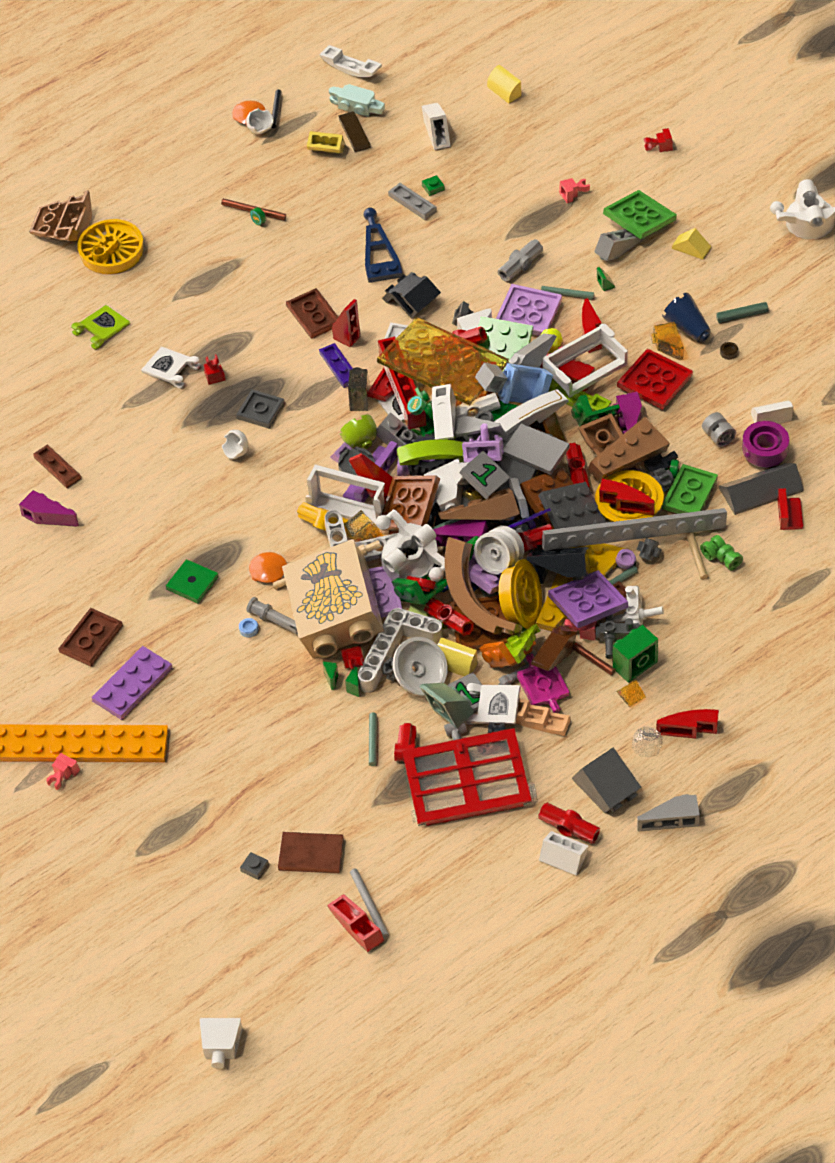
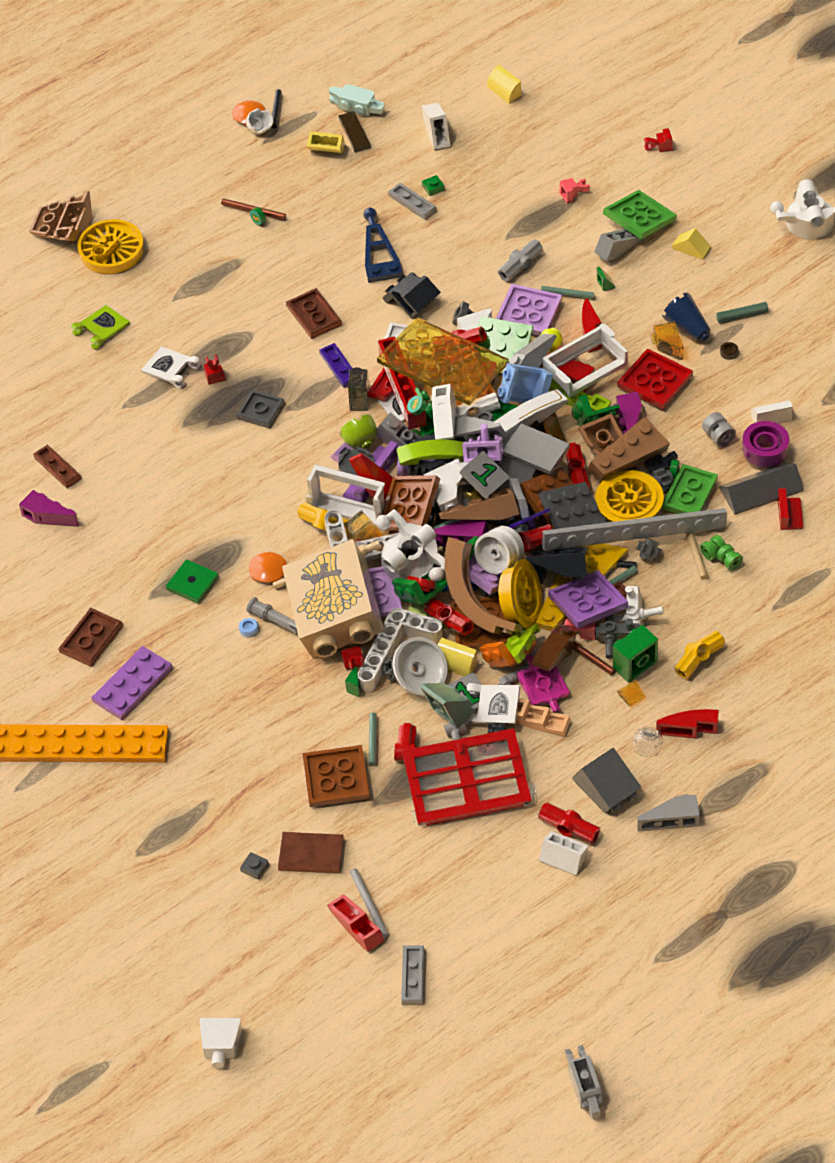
(63, 768): coral piece -> none
(235, 445): white hair -> none
(331, 673): green slope -> none
(335, 776): none -> dark orange plate
(347, 327): red slope -> none
(348, 65): white slope -> none
(412, 975): none -> light grey tile
(491, 377): light grey panel -> none
(584, 1081): none -> light grey hinge
(625, 497): red slope -> none
(625, 558): lavender tile -> none
(697, 652): none -> yellow piece

